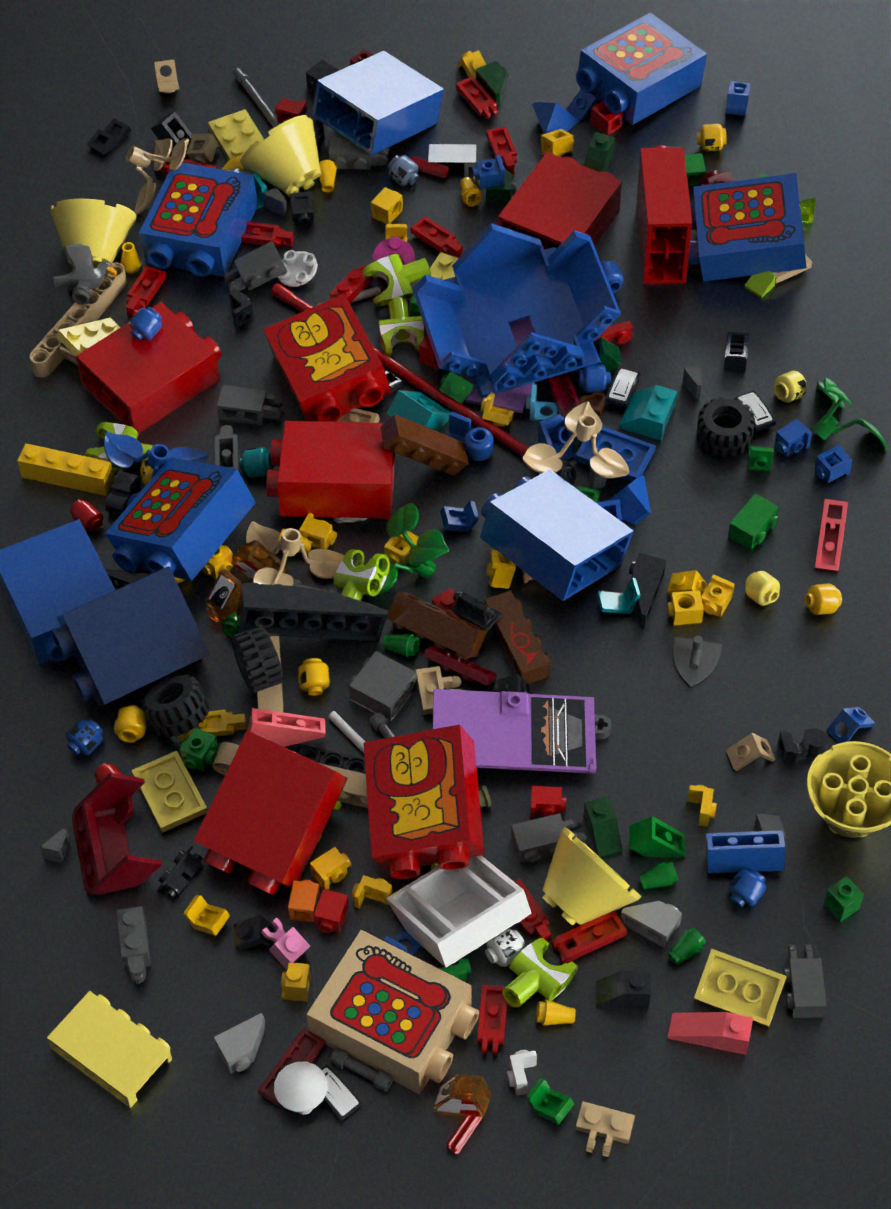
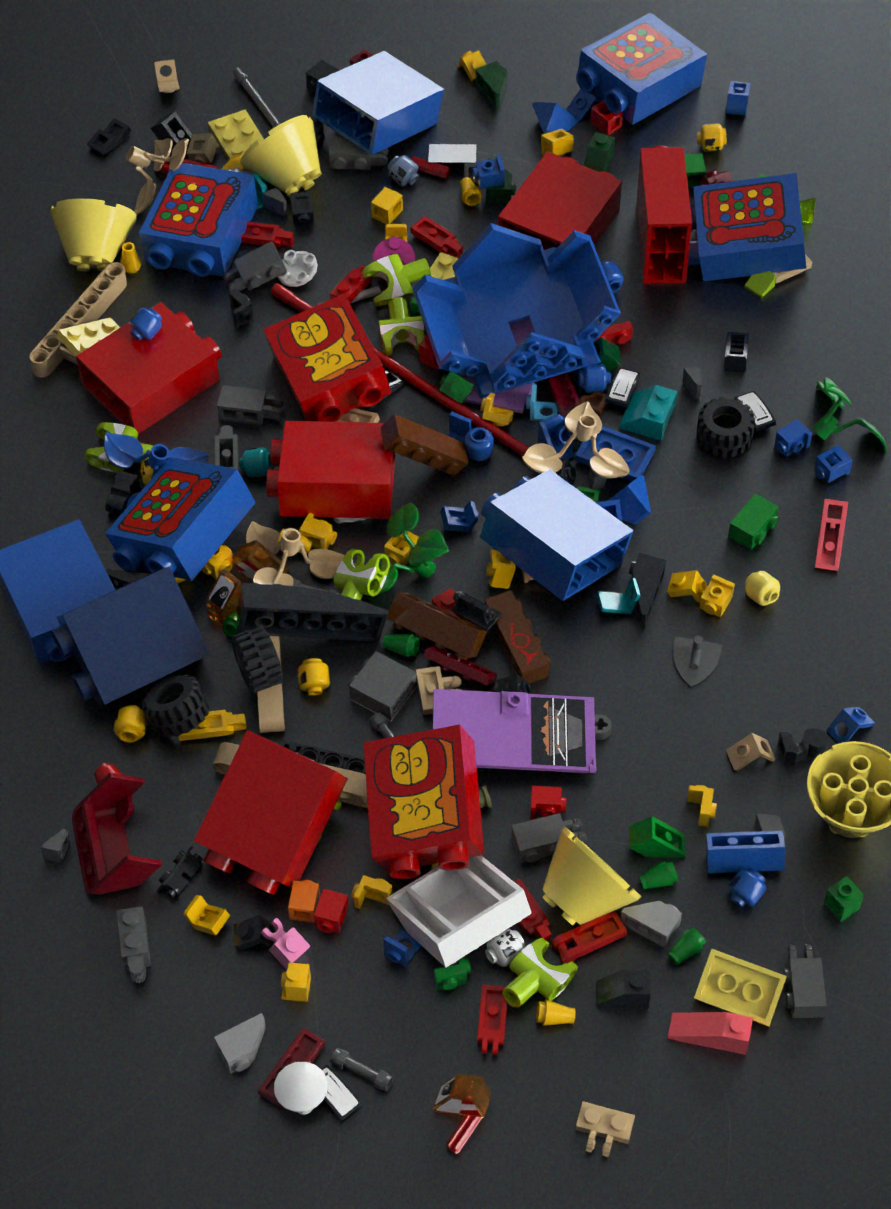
(66, 469): yellow brick -> none
(83, 275): dark grey animal -> none
(84, 737): blue head -> none
(88, 515): red brick -> none
(109, 1047): light yellow panel -> none
(144, 289): red hinge -> none
(170, 791): light yellow plate -> none
(199, 750): green brick -> none
(285, 727): coral slope -> none
(288, 109): red brick -> none
(328, 175): yellow cone -> none
(330, 868): yellow brick -> none
(347, 730): white bar -> none
(393, 1012): brick -> none
(419, 409): teal slope -> none
(477, 97): red hinge -> none
(502, 145): red hinge -> none
(516, 1075): white bracket -> none
(548, 1102): green bracket -> none
(603, 827): dark green slope -> none
(691, 601): yellow brick -> none
(760, 458): green bracket -> none
(790, 386): light yellow head -> none
(823, 599): yellow head -> none

